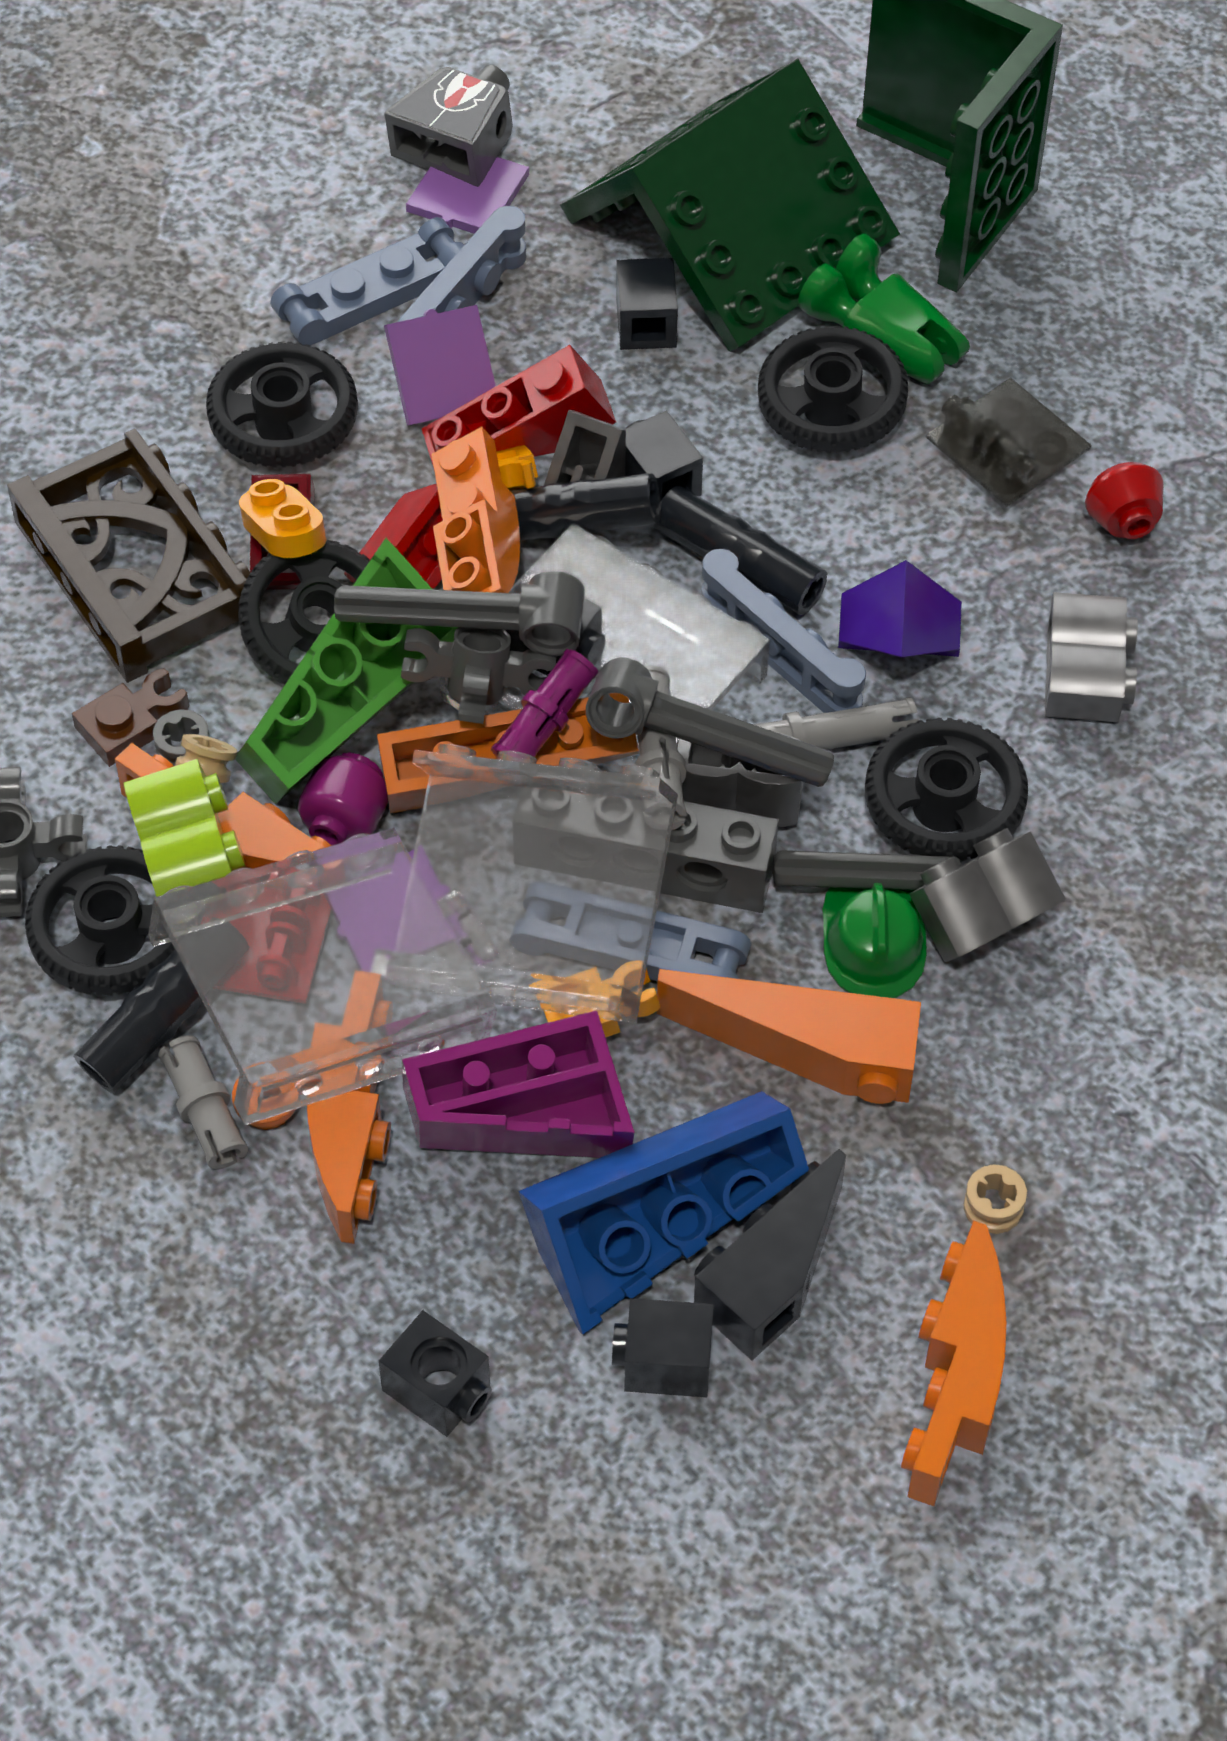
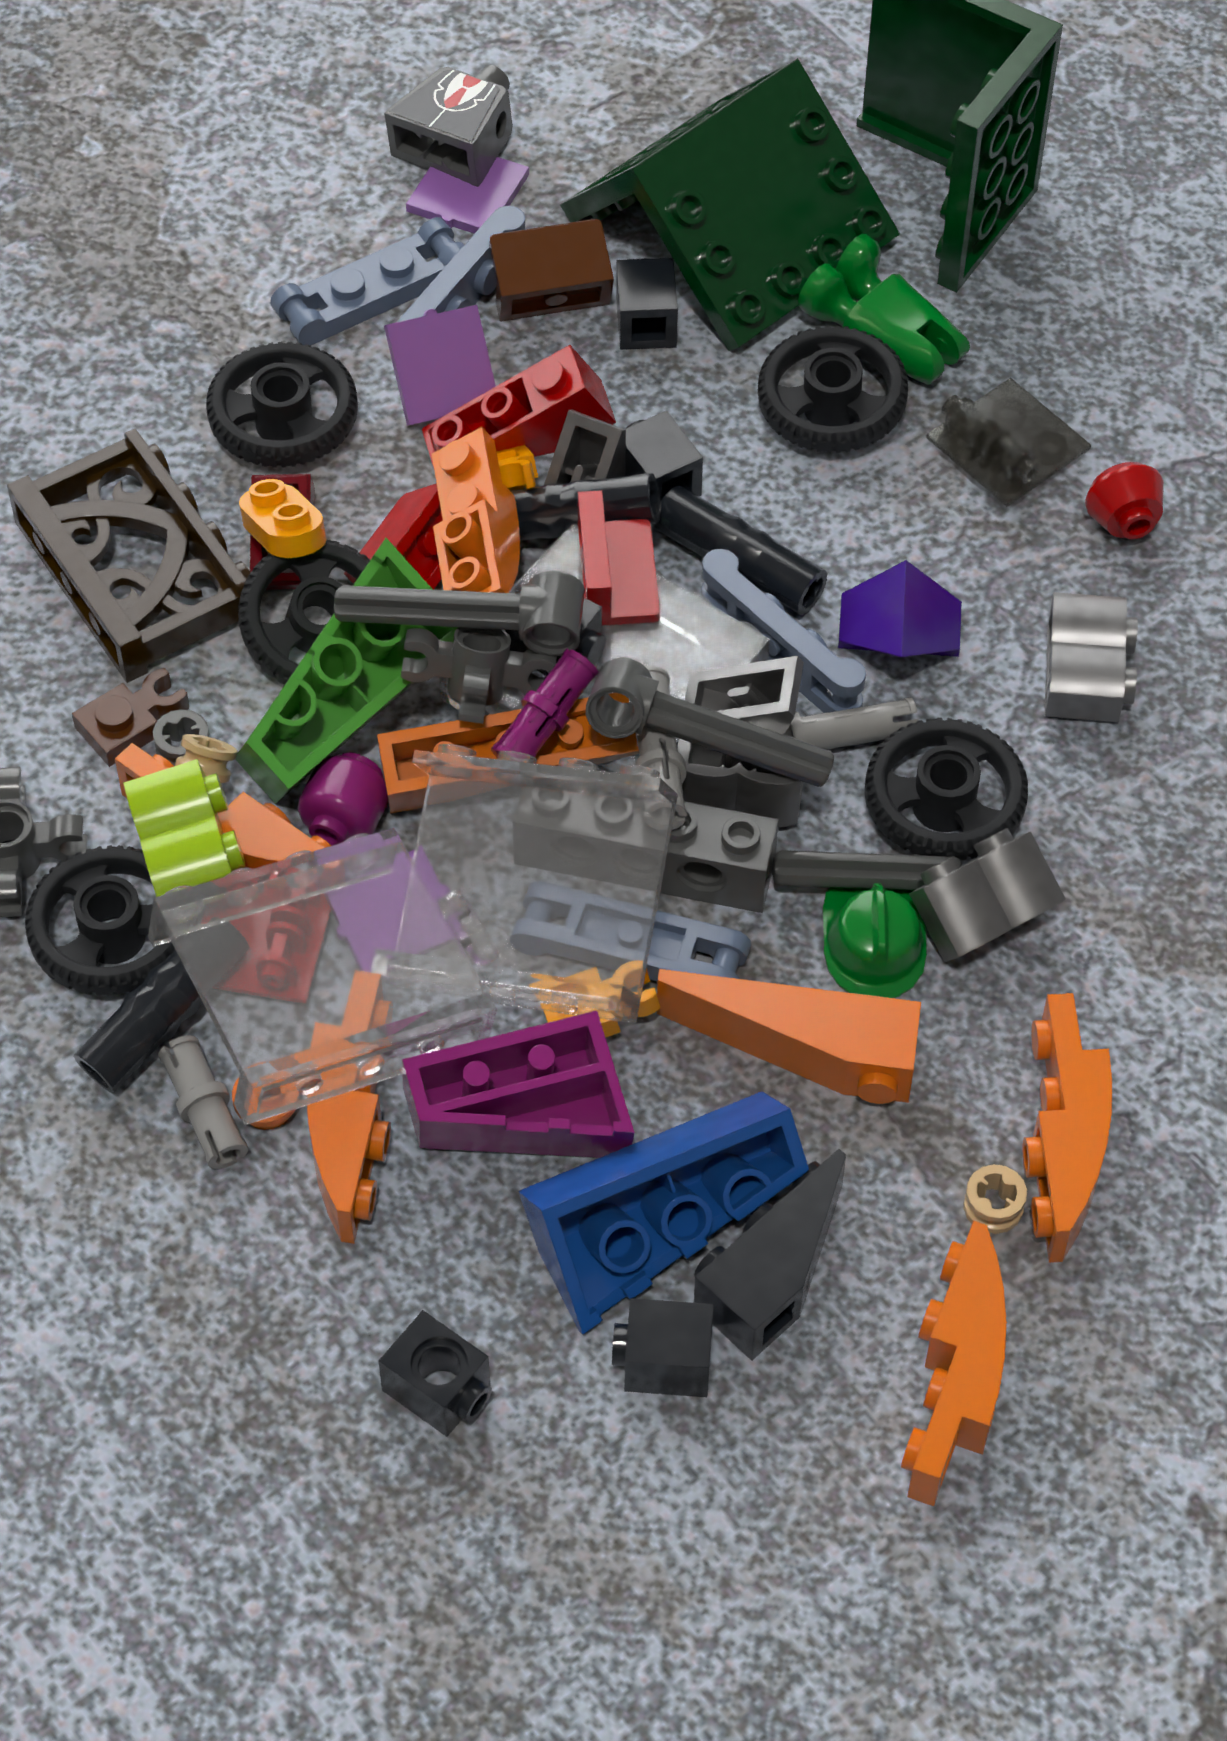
(551, 269): none -> reddish brown panel
(617, 564): none -> panel
(752, 692): none -> flat silver slope
(1071, 1127): none -> orange slope

